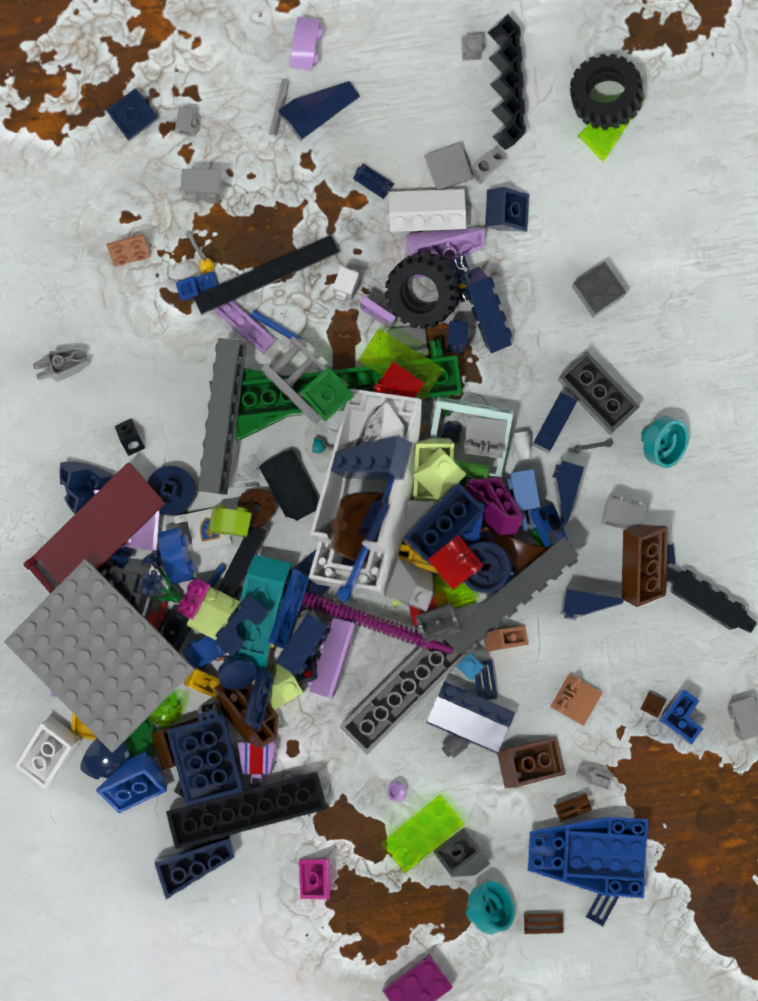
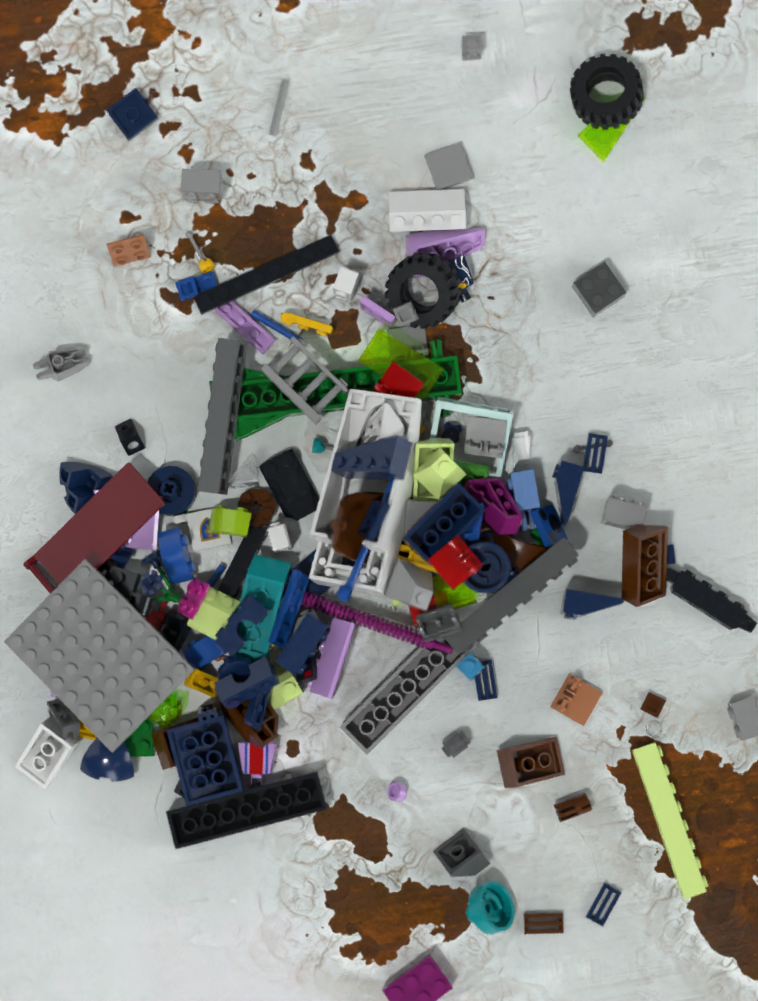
(65, 718): none -> dark grey hinge
(133, 783): blue slope -> none
(186, 121): light grey brick -> none
(189, 865): dark blue wedge -> none
(261, 678): none -> dark blue arch
(279, 537): none -> white brick
(304, 324): none -> yellow hinge
(305, 42): lavender brick -> none
(314, 878): dark pink slope -> none
(315, 109): dark blue wedge -> none
(327, 393): green plate -> none
(344, 349): reddish brown sticker -> none
(373, 181): dark blue hinge -> none
(405, 313): none -> light grey tile
(422, 833): clear neon green plate -> none
(457, 337): dark blue brick -> none
(470, 717): slope -> none
(486, 309): dark blue wedge -> none
(487, 164): light grey leg -> none
(505, 638): nougat slope -> none
(507, 210): dark blue slope -> none
(508, 82): black brick -> none
(554, 422): dark blue brick -> none
(593, 855): blue wedge -> none
(595, 776): light grey hinge -> none
(598, 393): dark grey brick -> none
(602, 453): none -> dark blue tile
(668, 435): teal piece -> none
(669, 821): none -> yellowish green brick
(677, 717): blue brick -> none

